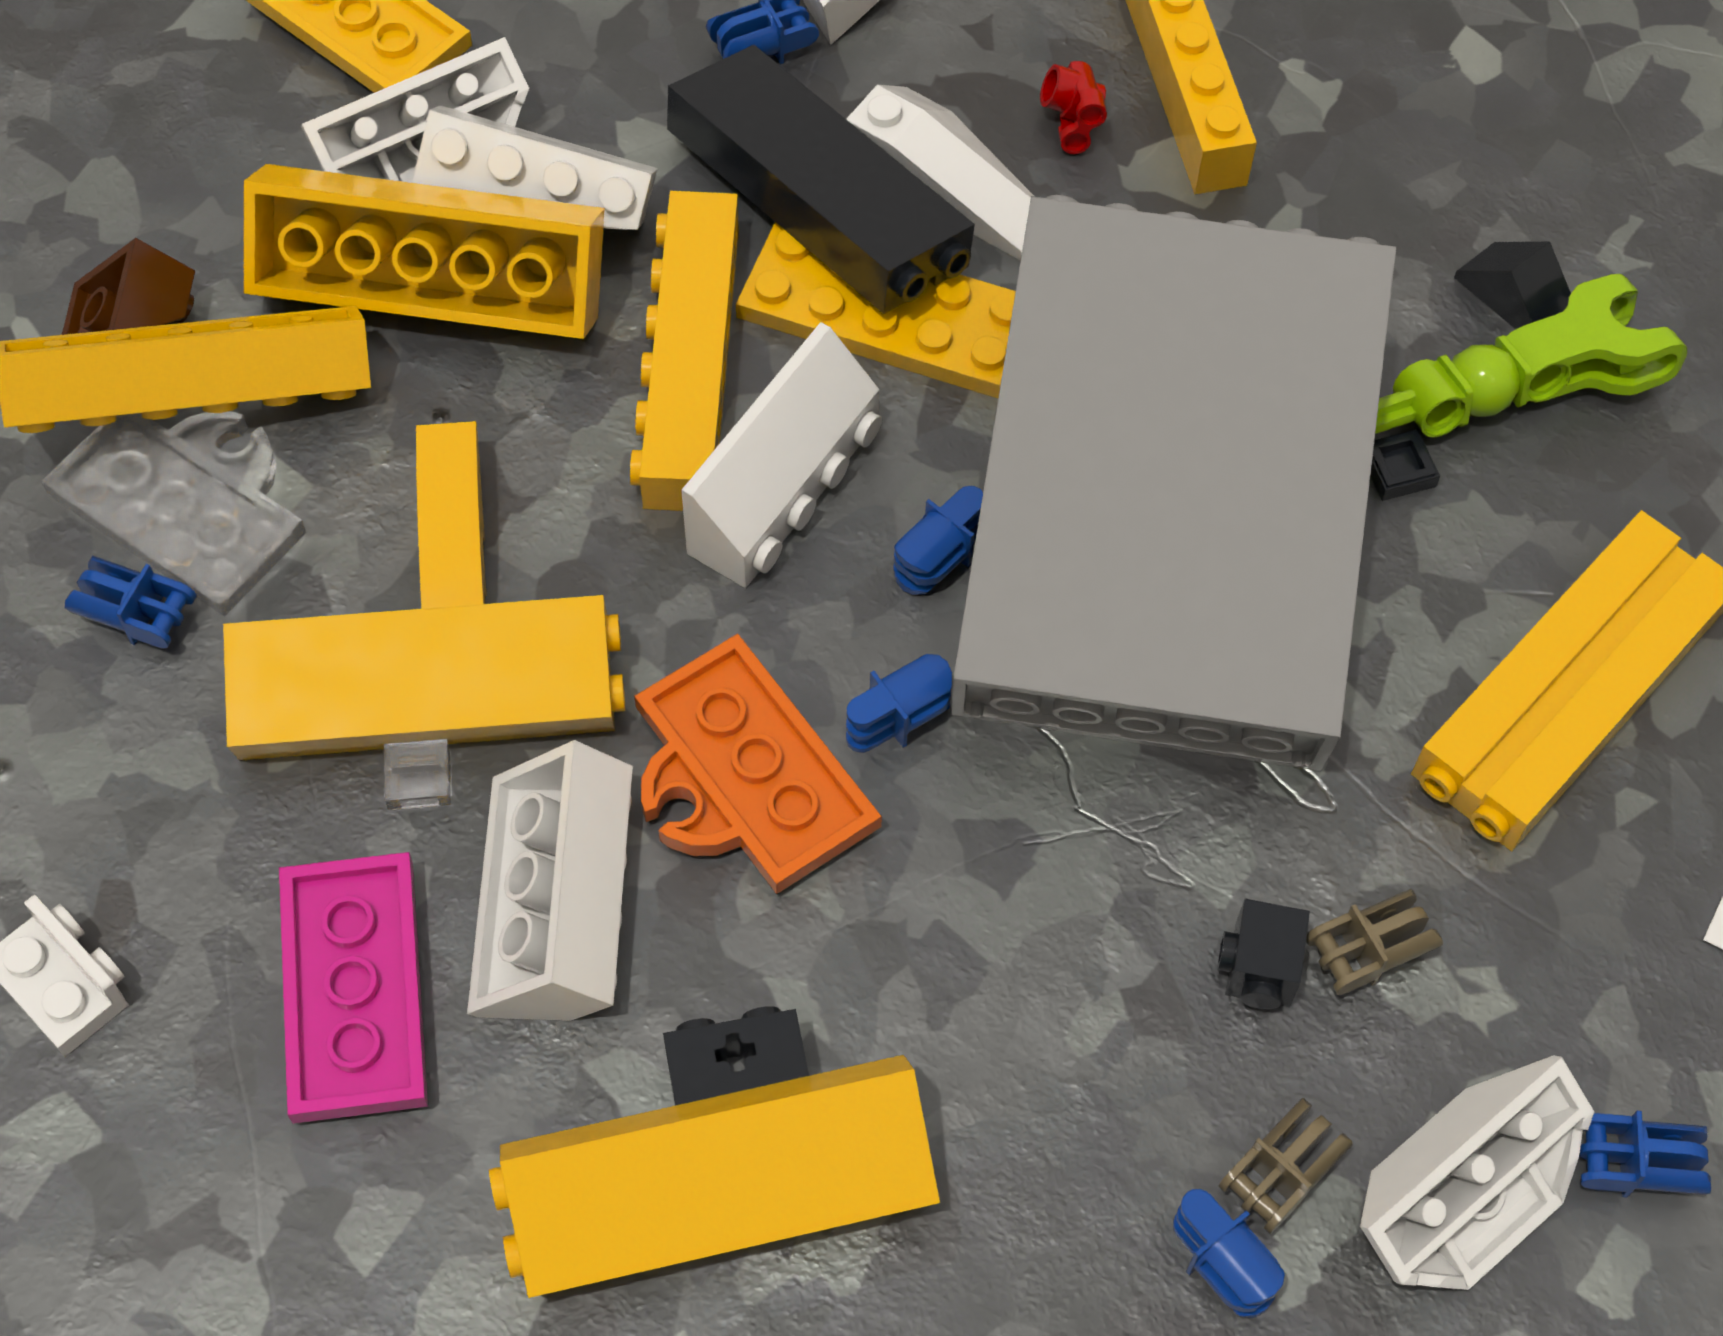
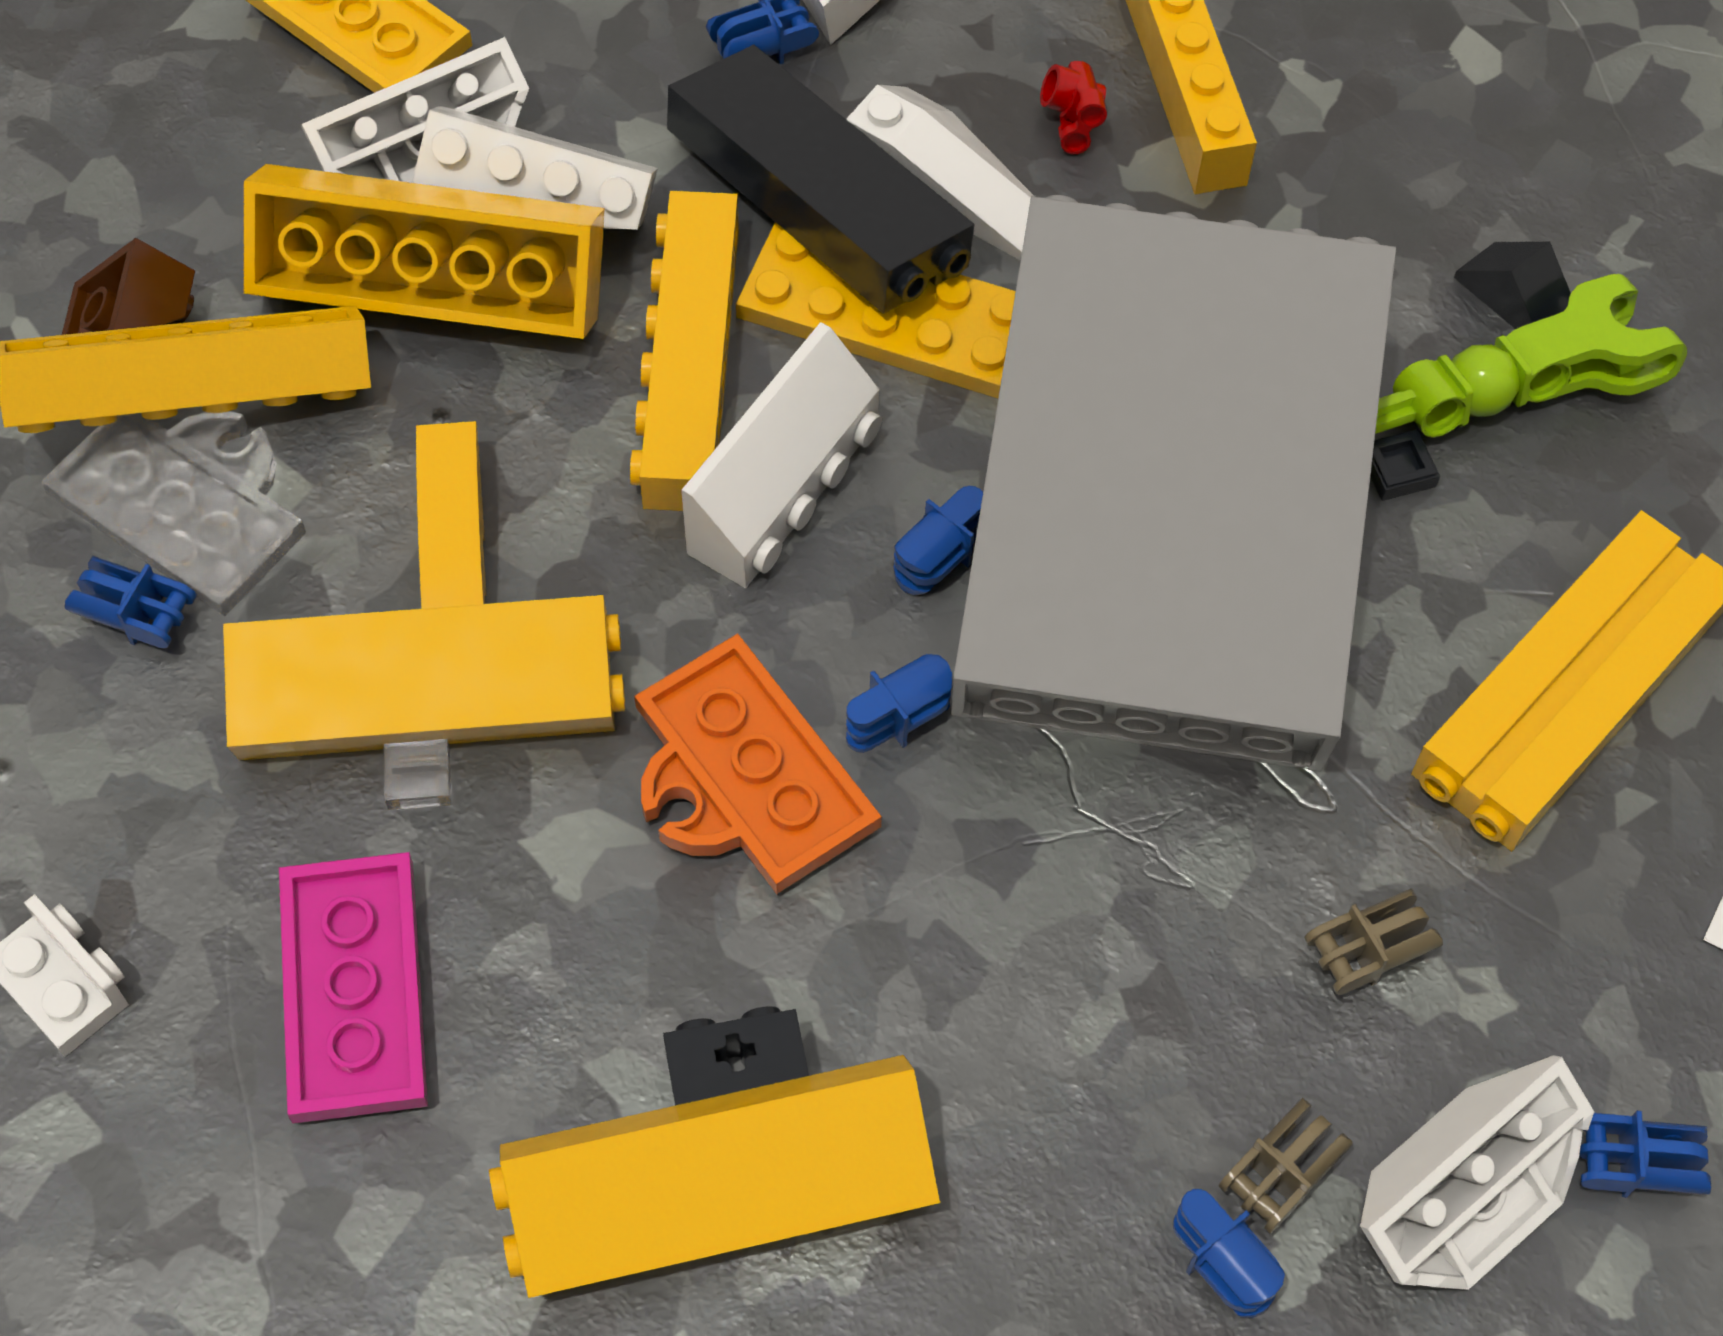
(552, 887): white slope -> none
(1265, 954): black brick -> none

